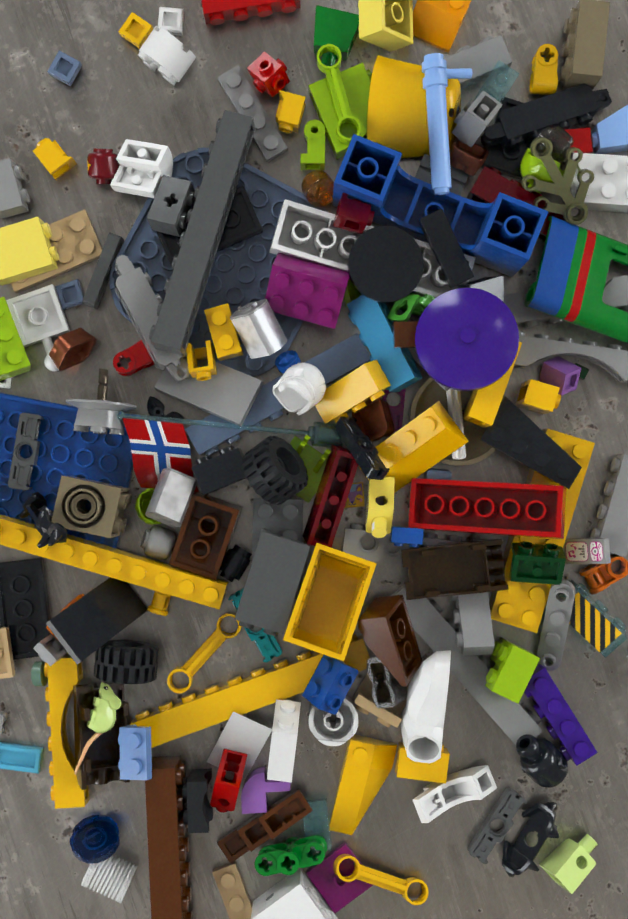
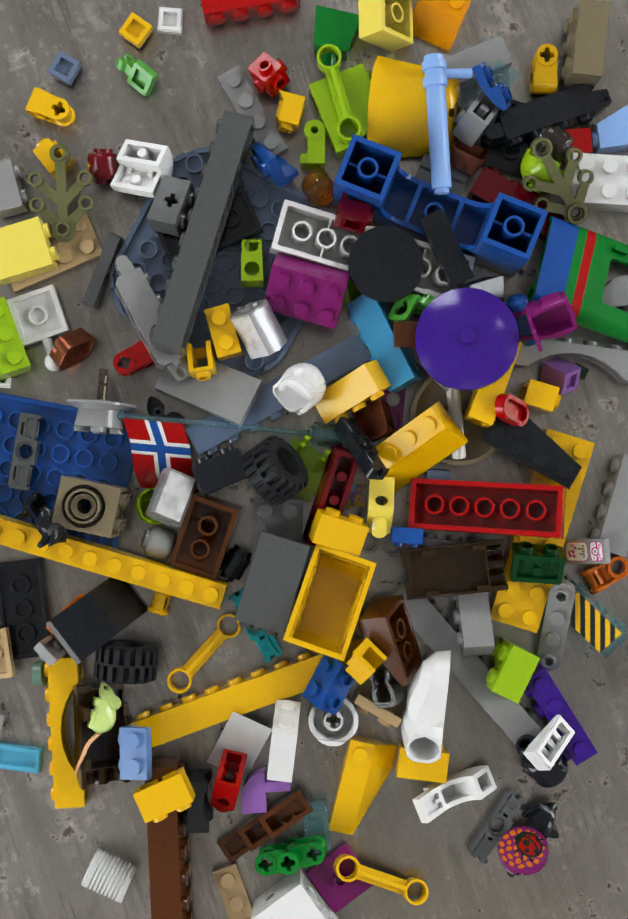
(48, 107): none -> yellow piece
(62, 197): none -> olive plant
(70, 294): sand blue tile -> none
(95, 839): clear blue tile -> none
(139, 74): none -> bright green plate
(160, 798): none -> yellow piece
(166, 53): white brick -> none
(252, 264): none -> lime leg
(272, 166): none -> blue bracket
(286, 360): blue tile -> none
(338, 531): none -> yellow brick
(364, 661): none -> yellow window
(496, 93): none -> blue slope
(511, 409): none -> red tile
(523, 850): none -> tile
(538, 754): none -> white slope
(542, 318): none -> magenta piece
(570, 862): yellowish green torso -> none

